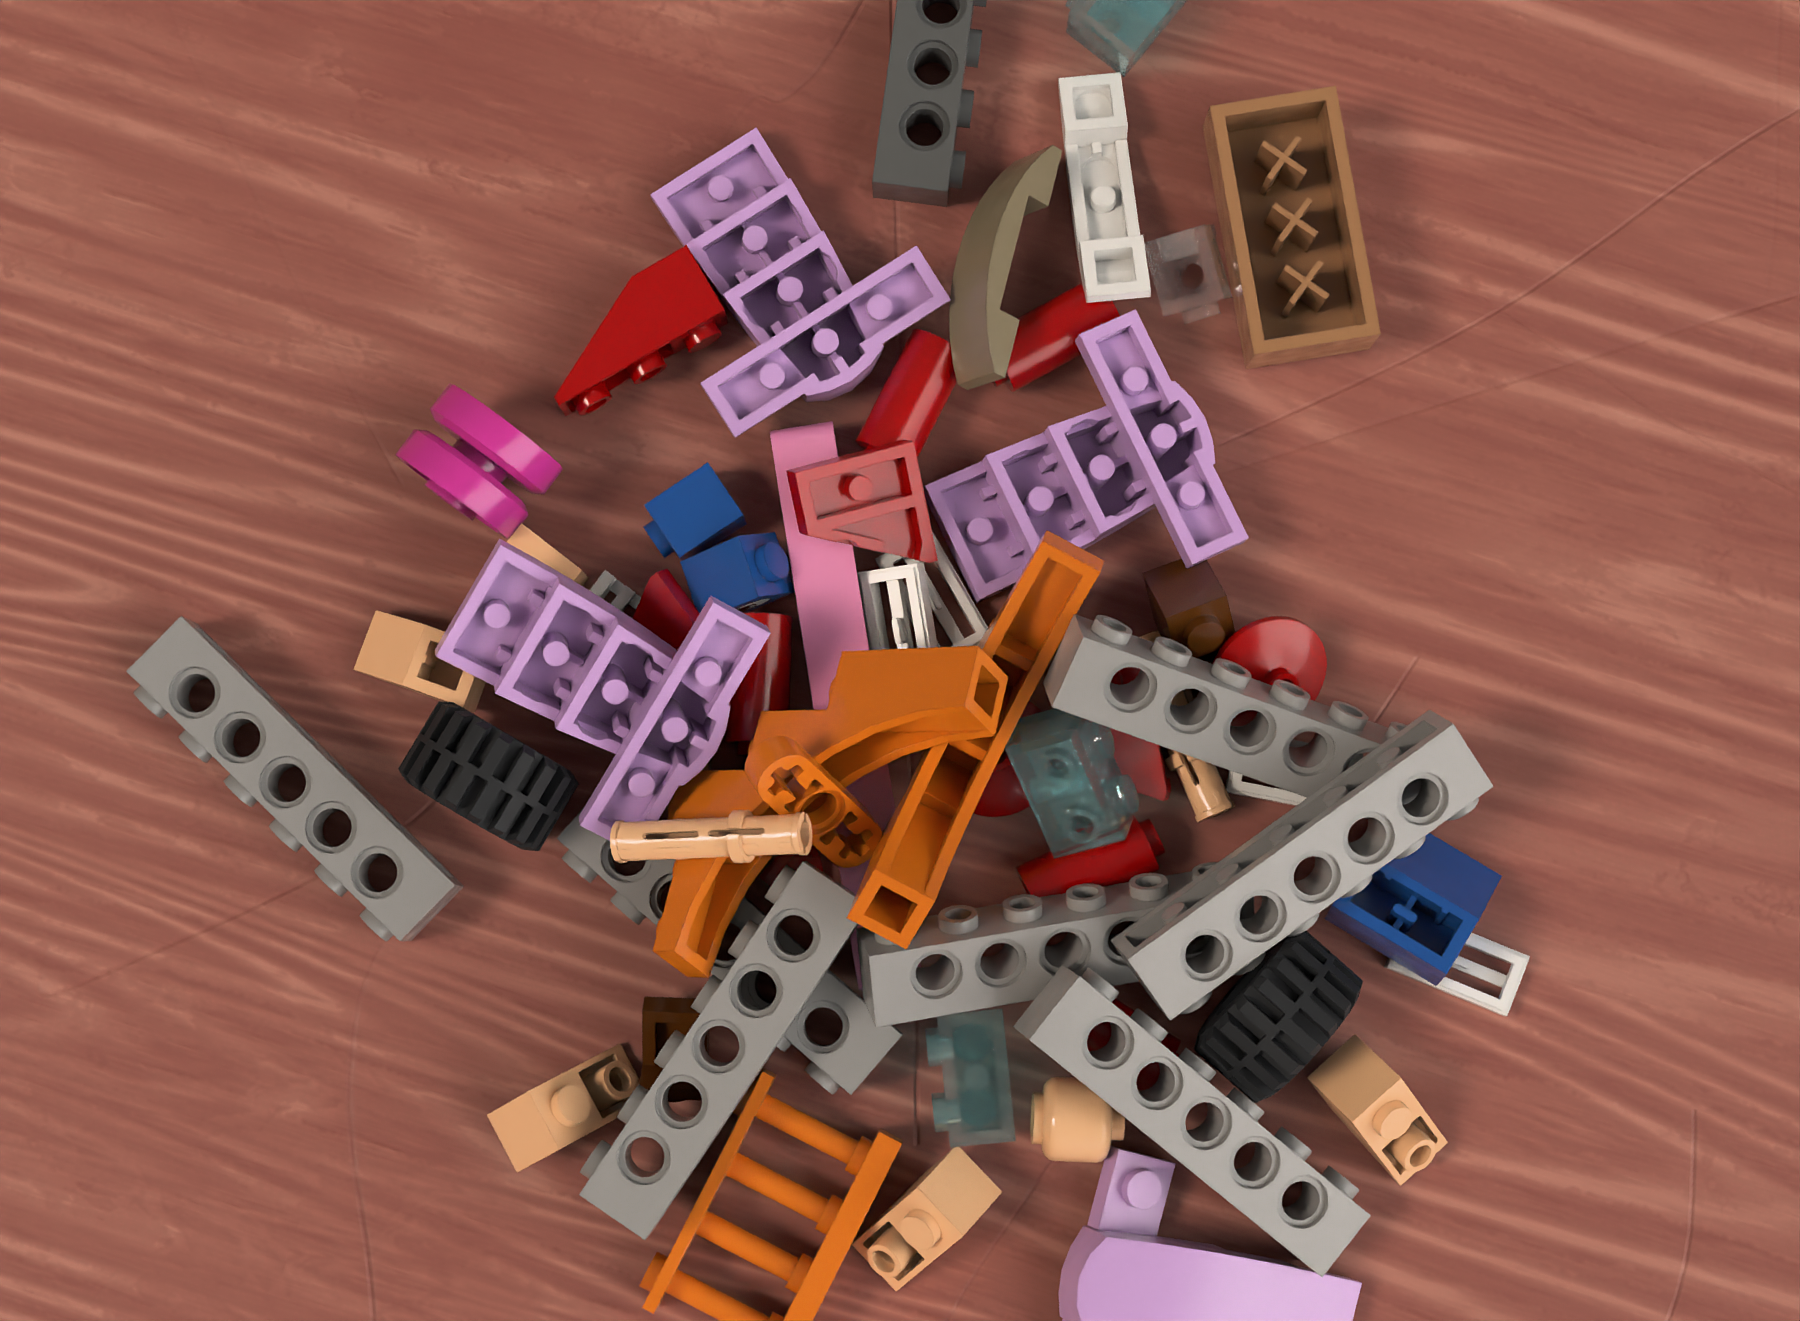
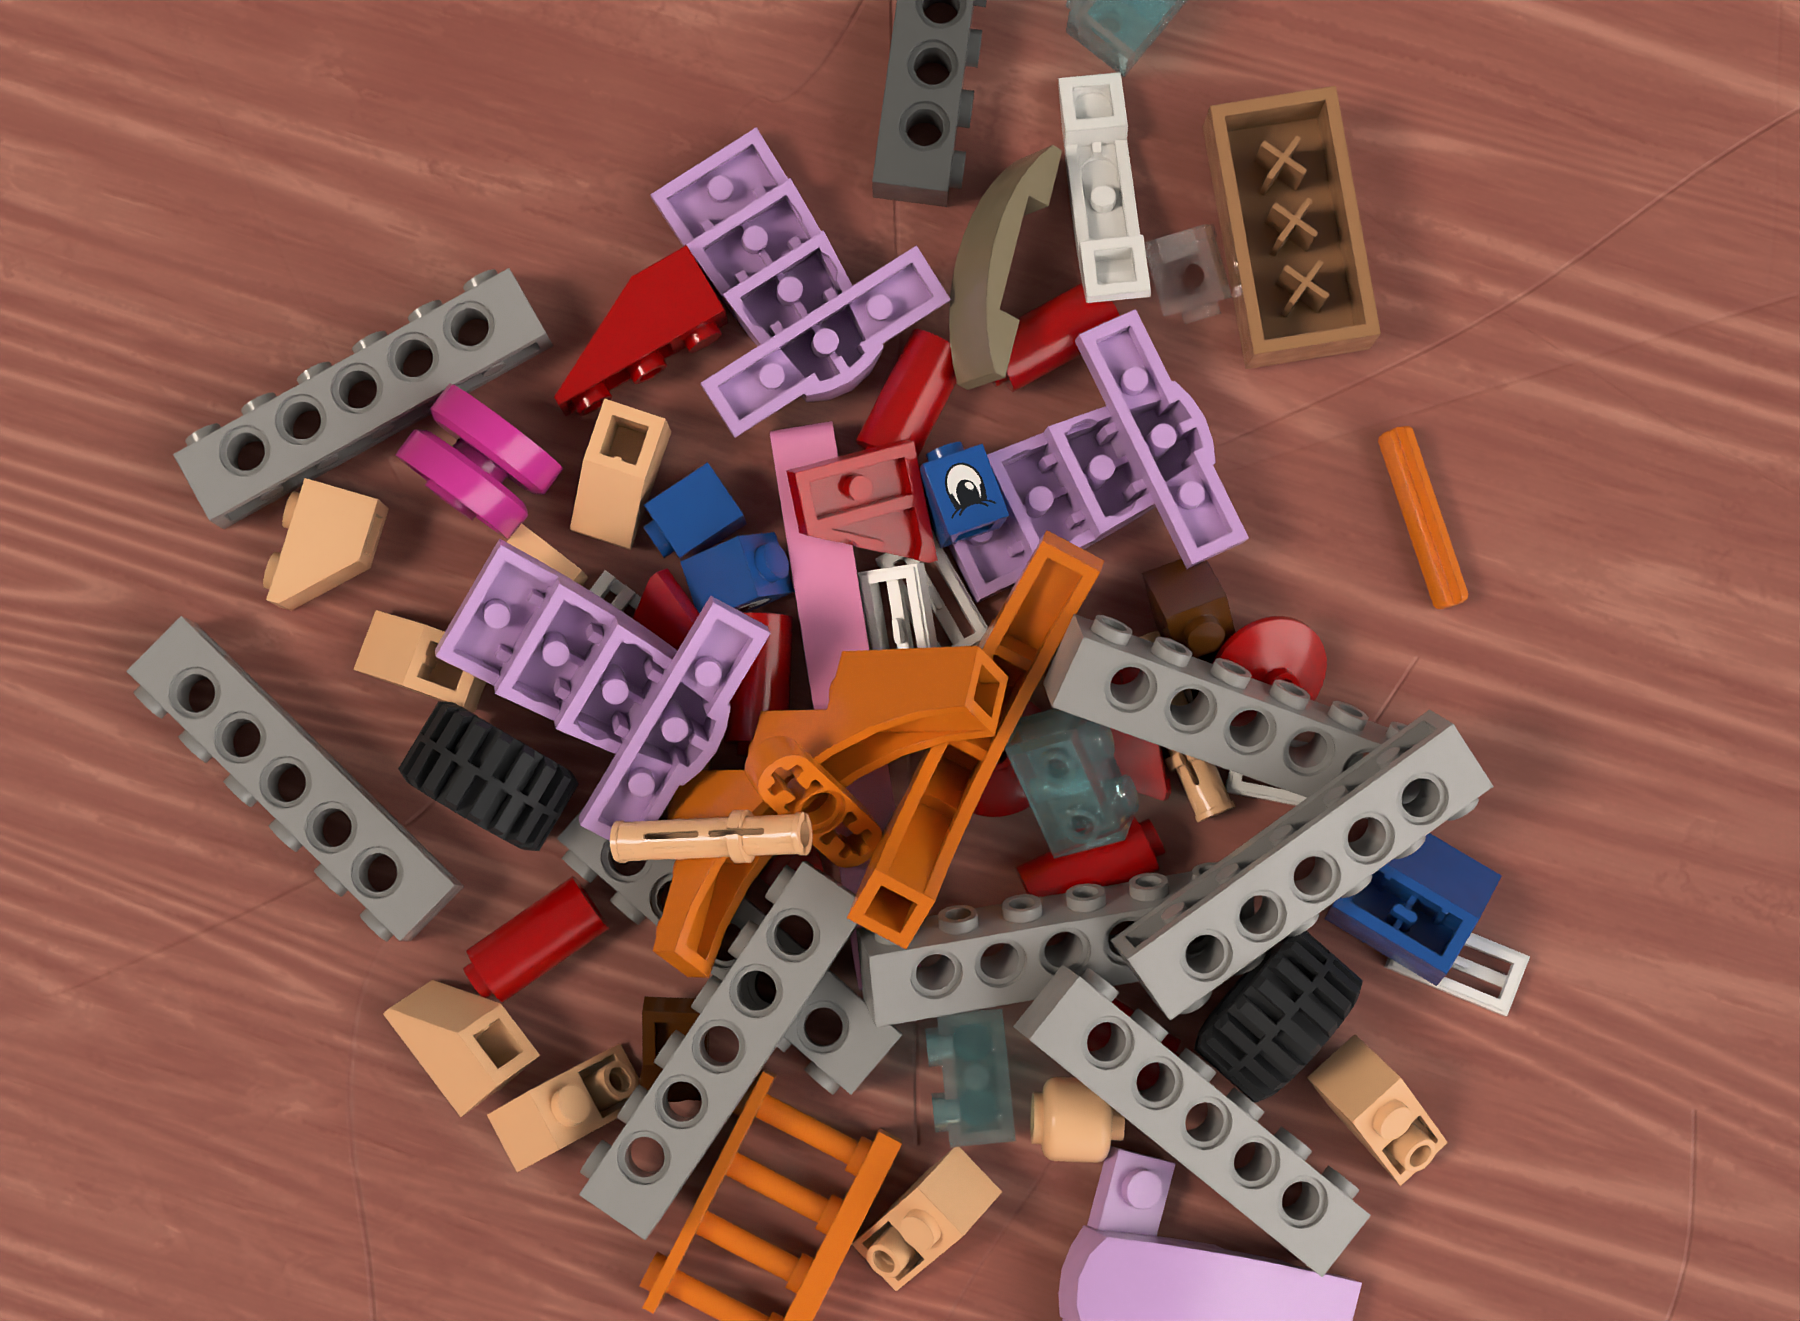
(326, 543): none -> light nougat slope
(345, 431): none -> light grey brick
(461, 1042): none -> light nougat slope
(534, 941): none -> red brick
(618, 473): none -> light nougat slope
(961, 493): none -> blue brick
(1423, 517): none -> orange axle

